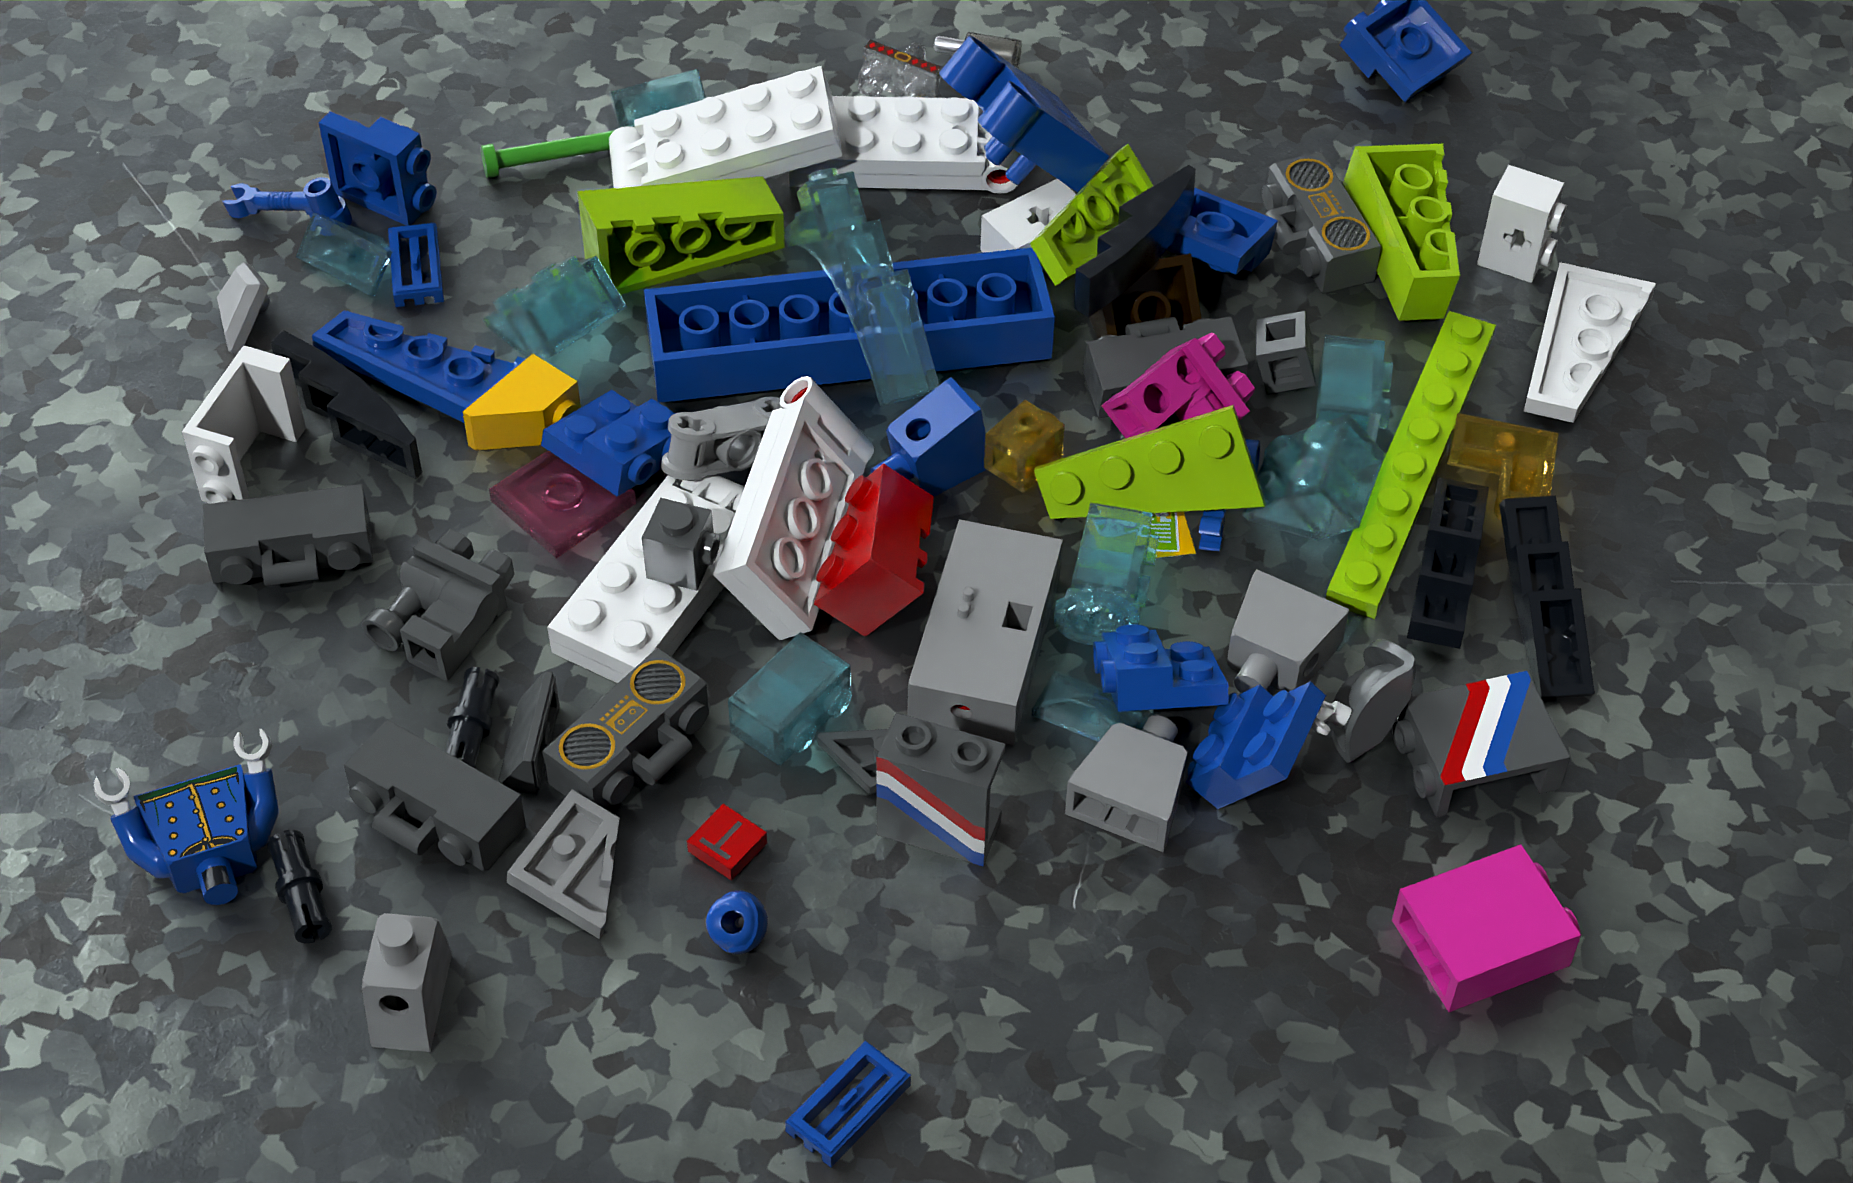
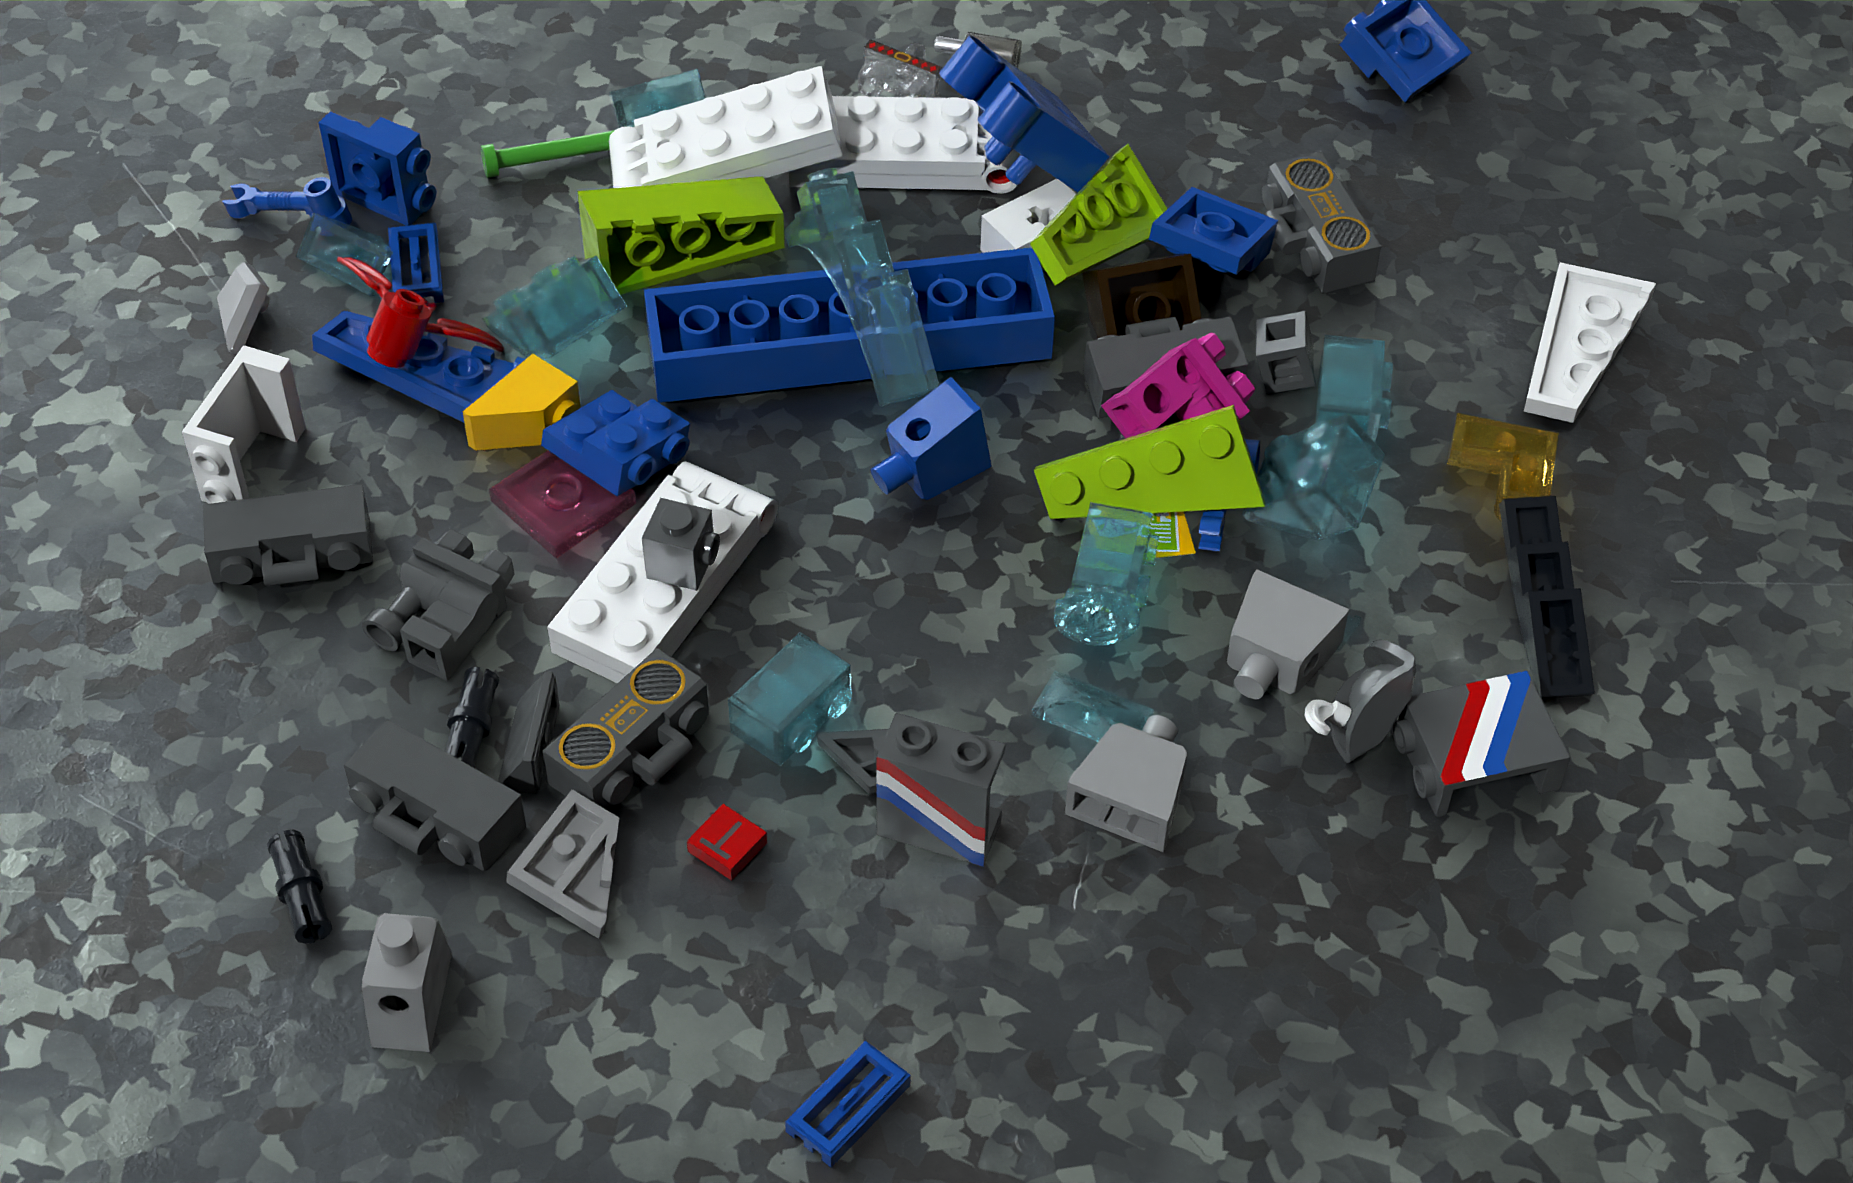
(202, 827): blue torso -> none
(355, 411): black slope -> none
(404, 319): none -> red plant
(716, 439): light grey piece -> none
(724, 918): blue piece -> none
(792, 508): white hinge -> none
(876, 551): red wedge -> none
(985, 630): light grey brick -> none
(1021, 443): clear yellow brick -> none
(1132, 247): black slope -> none
(1150, 677): blue plate -> none
(1253, 742): blue plate -> none
(1407, 209): lime wedge -> none
(1410, 465): lime plate -> none
(1448, 563): black slope -> none
(1486, 927): dark pink brick -> none
(1521, 224): white brick -> none

